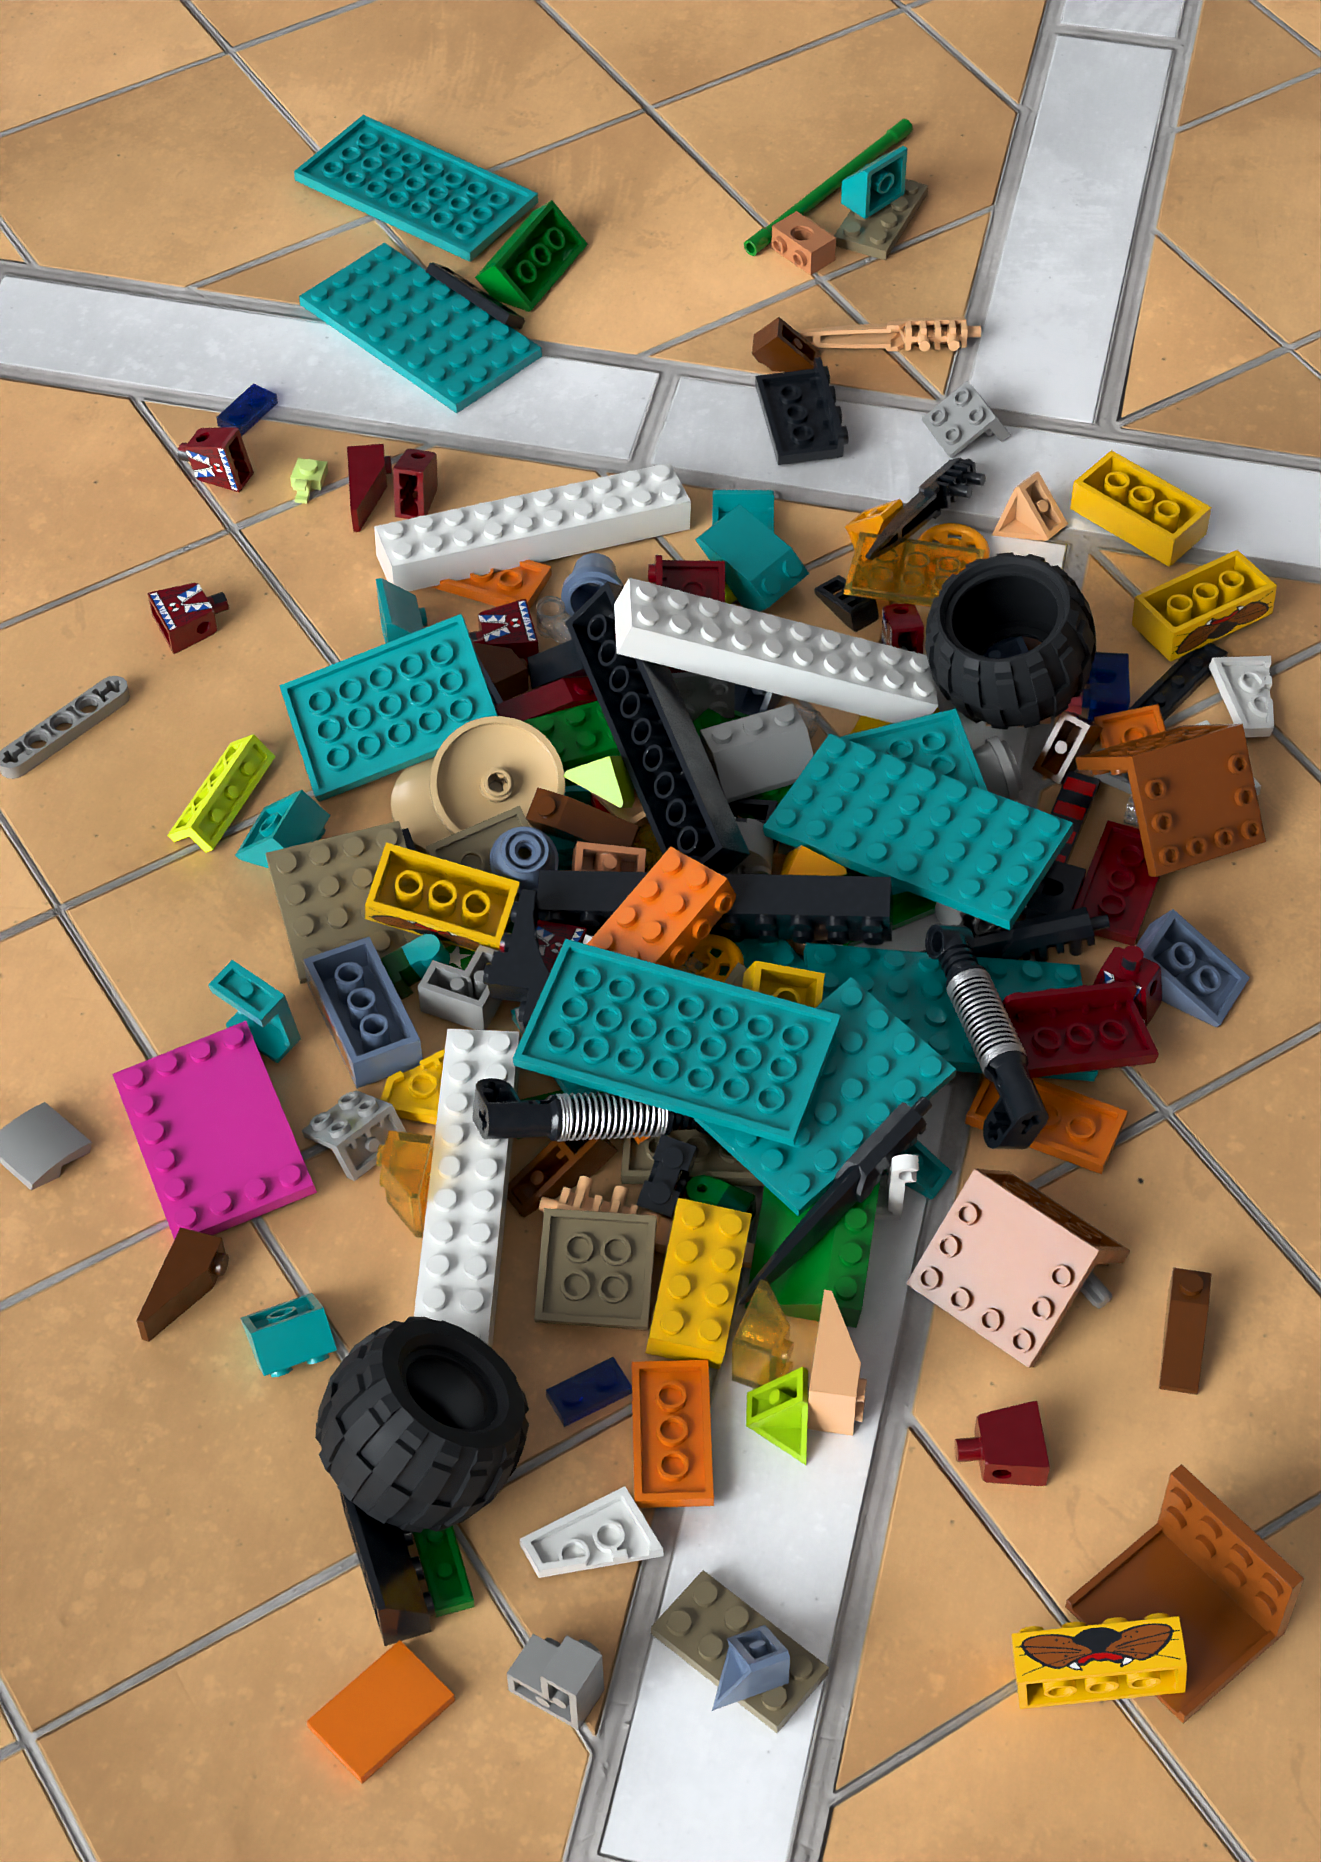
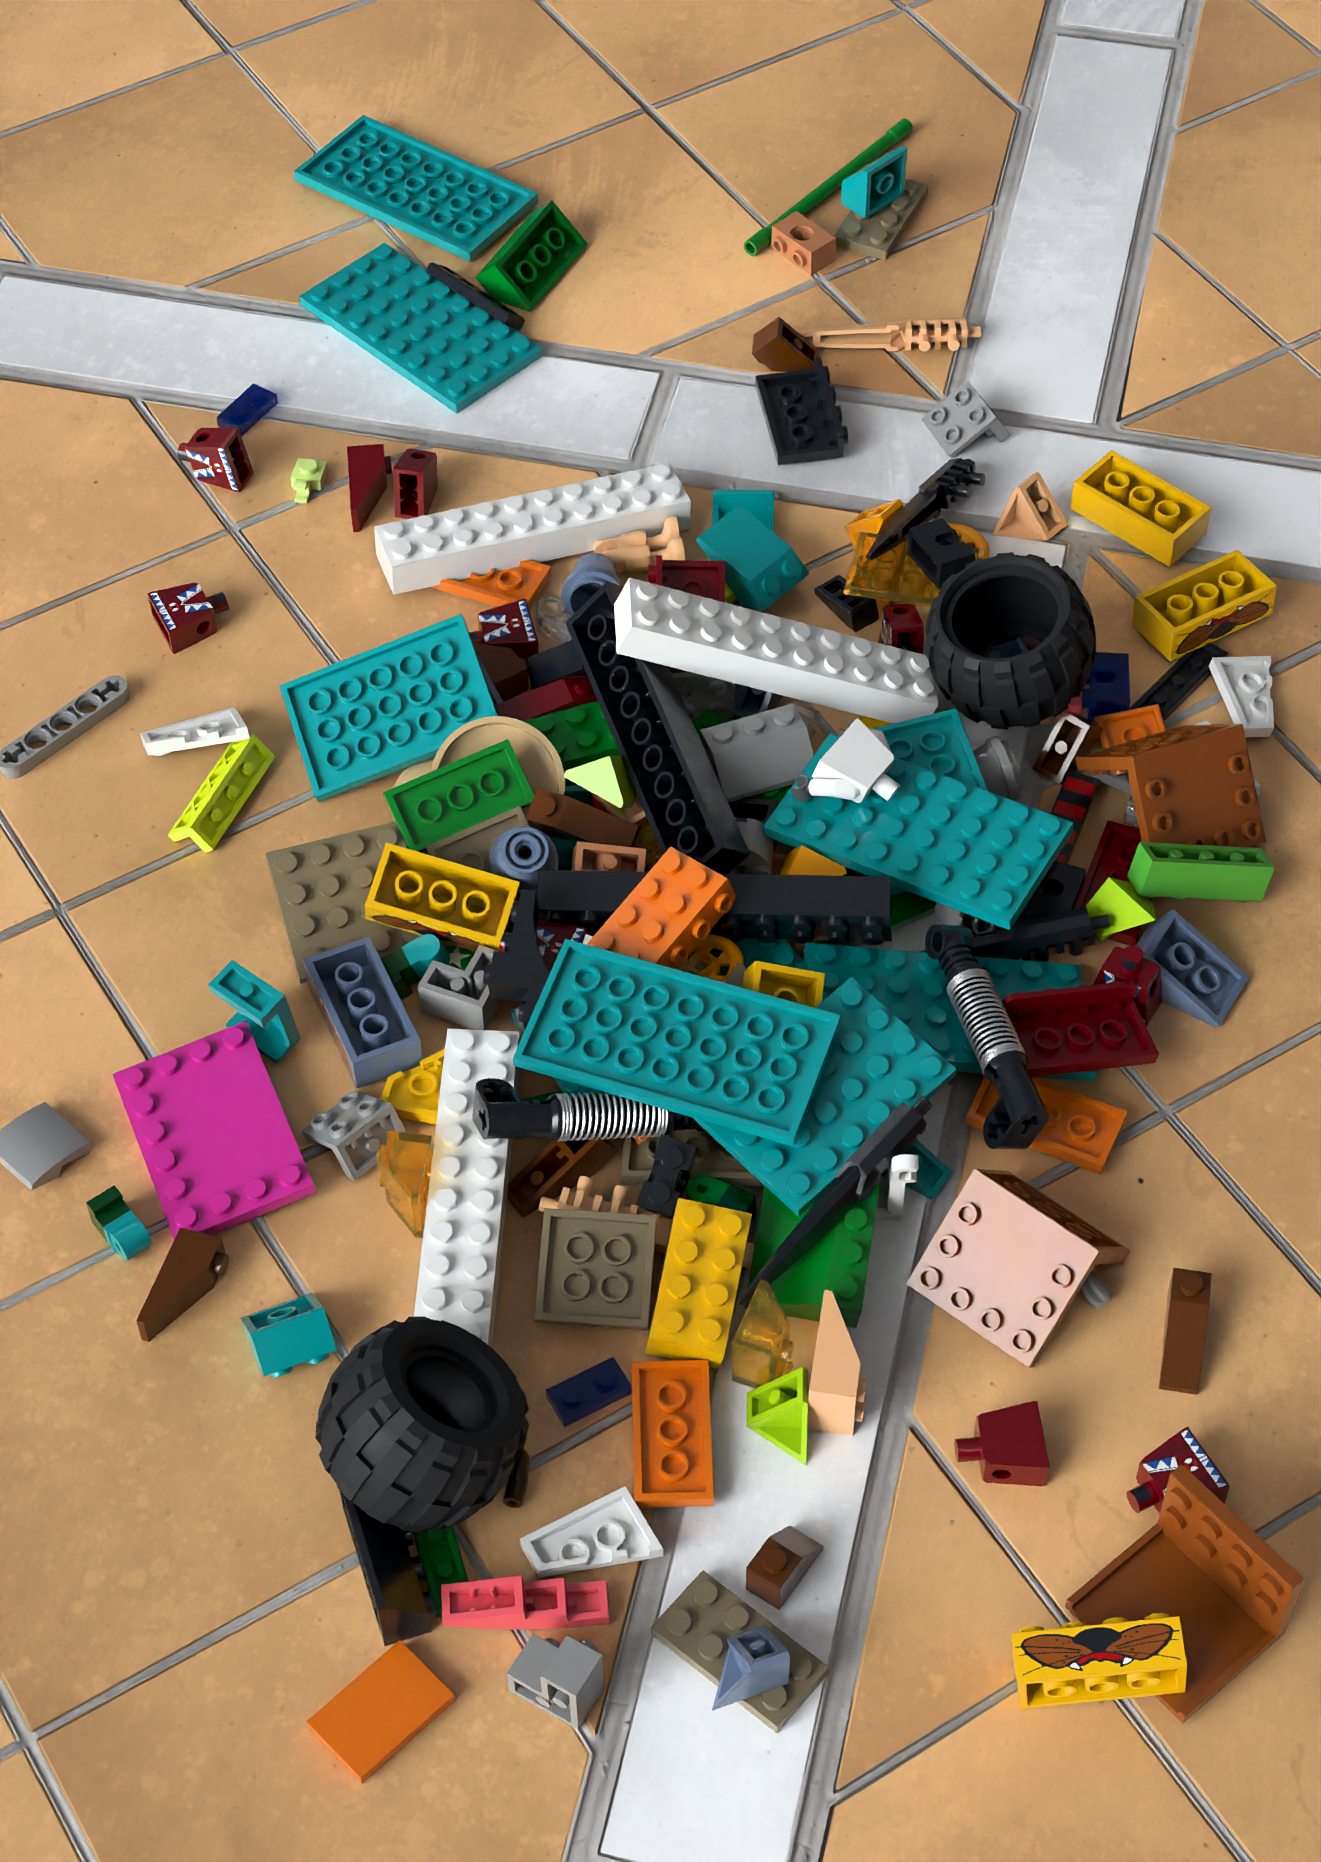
(118, 1223): none -> leg
(197, 732): none -> white wing
(283, 825): teal slope -> none
(398, 611): teal slope -> none
(459, 796): none -> green plate
(517, 1483): none -> dark brown arm
(525, 1605): none -> coral slope
(636, 551): none -> light nougat piece
(781, 1565): none -> reddish brown slope
(851, 767): none -> white torso
(938, 544): none -> black brick
(1122, 905): none -> lime slope
(1156, 1468): none -> torso
(1200, 872): none -> bright green brick

